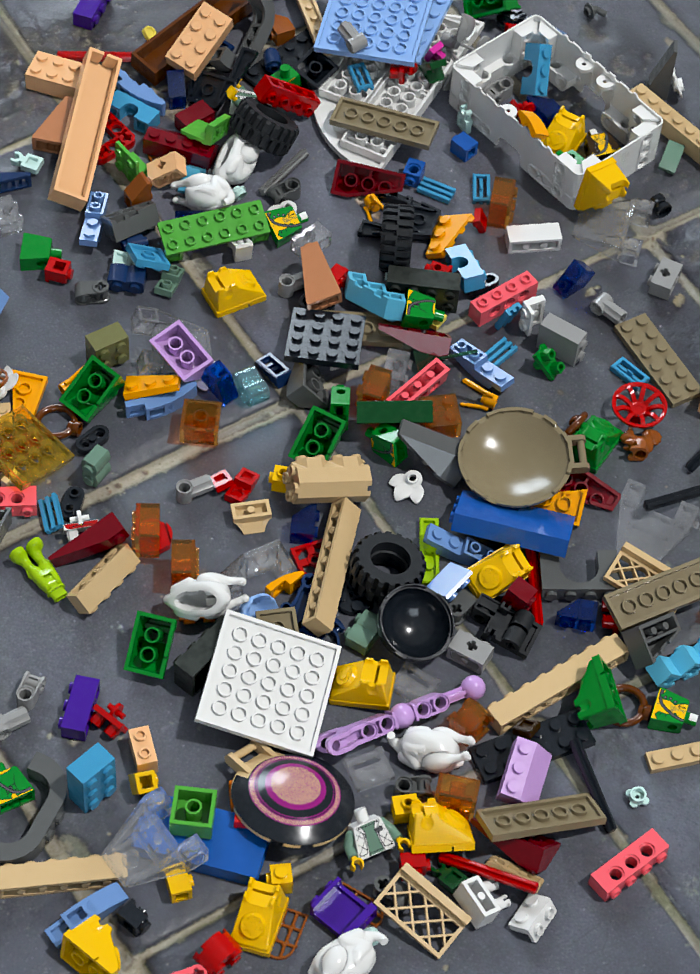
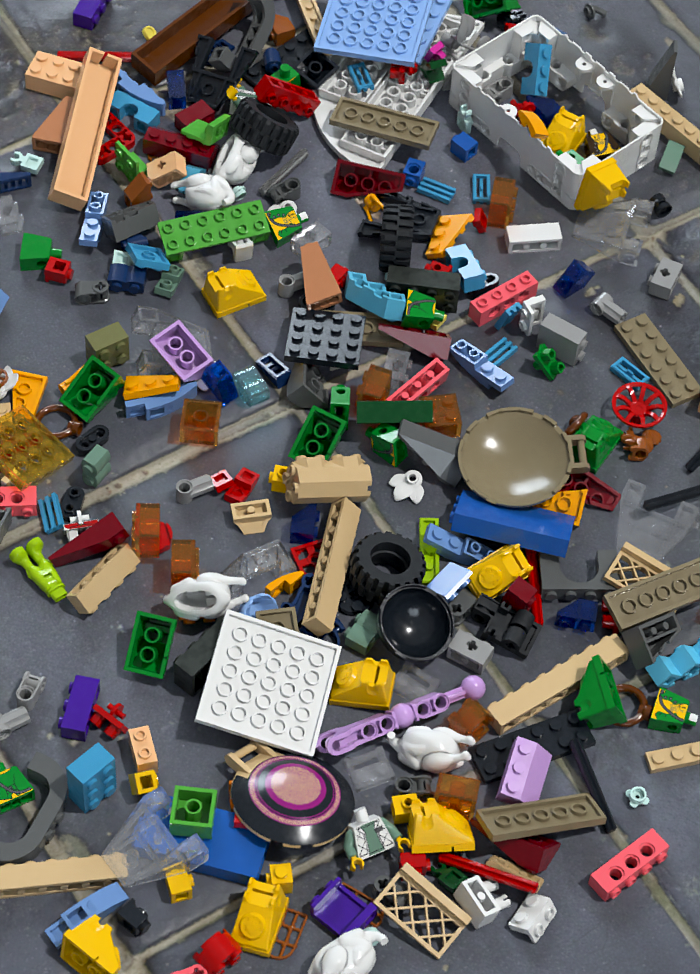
(199, 41): light nougat brick -> none
(354, 40): light grey piece -> none
(423, 359): clear green piece -> none
(488, 399): light orange plant -> none
(526, 727): dark brown tile -> none

